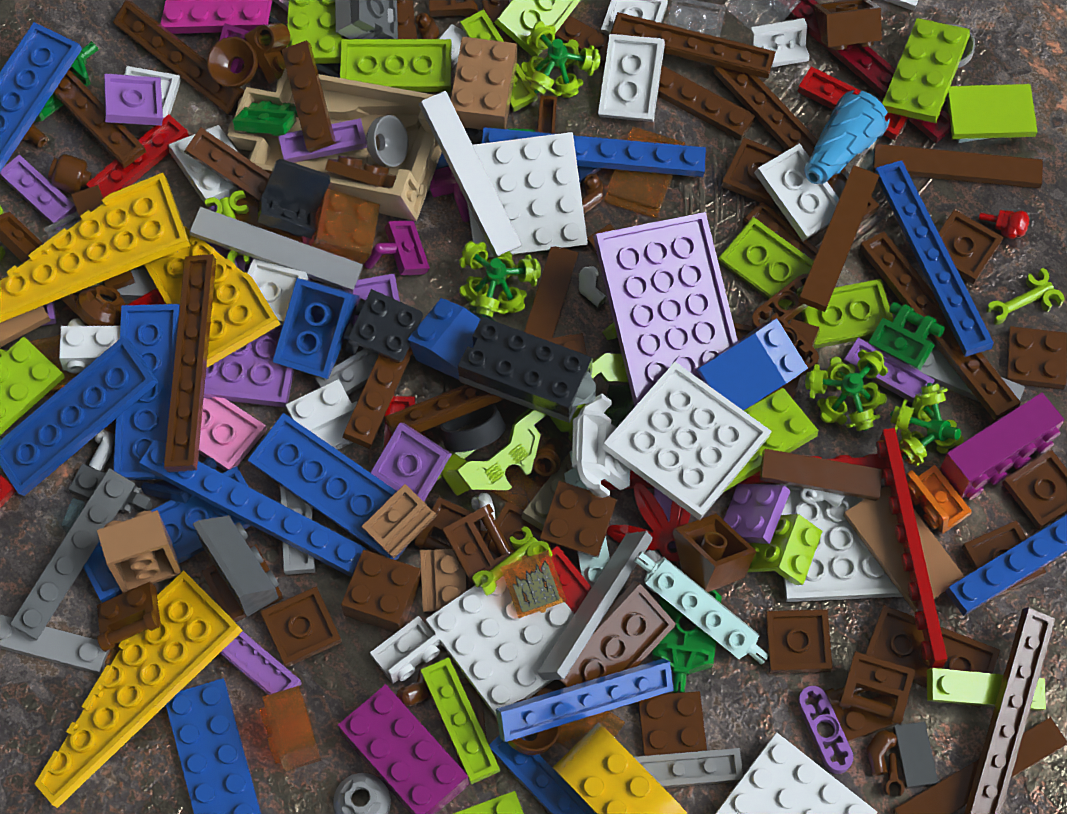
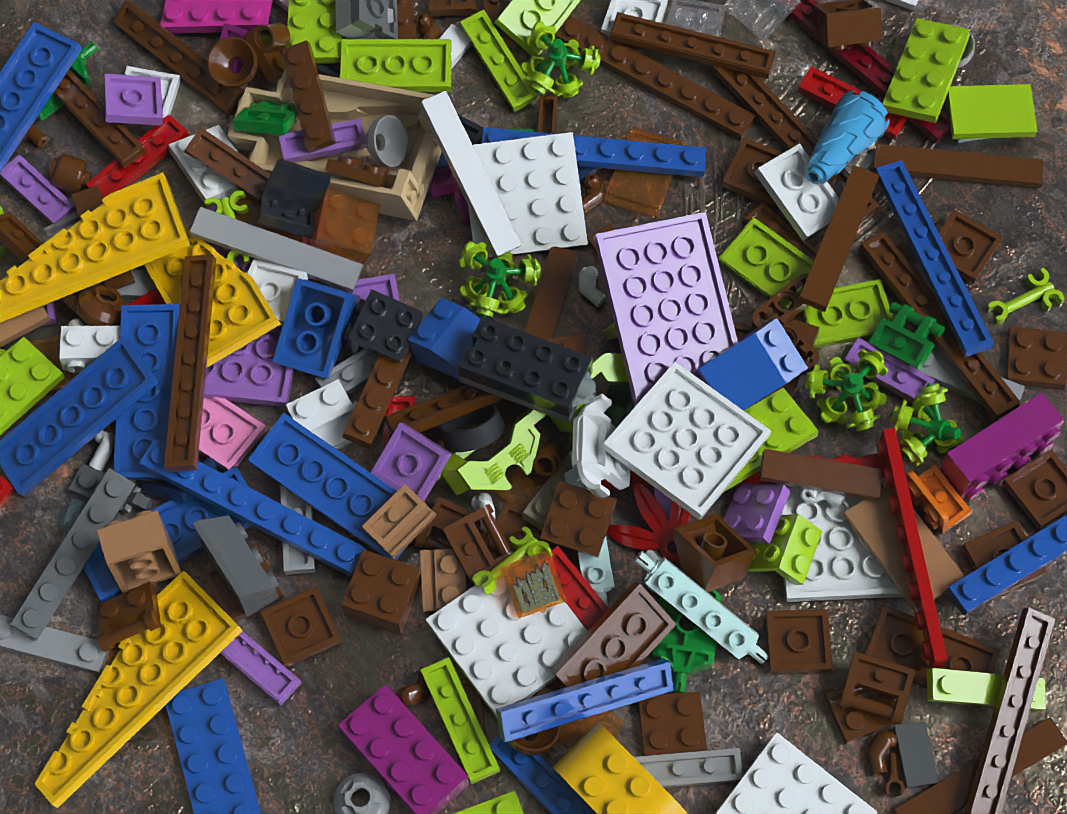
(292, 732): clear orange brick -> none
(404, 245): magenta plate -> none
(406, 650): white bracket -> none
(484, 82): medium nougat brick -> none
(594, 607): light grey tile -> none
(631, 77): white plate -> none
(785, 38): white bracket -> none
(824, 705): medium lavender beam -> none
(1010, 223): red piece -> none

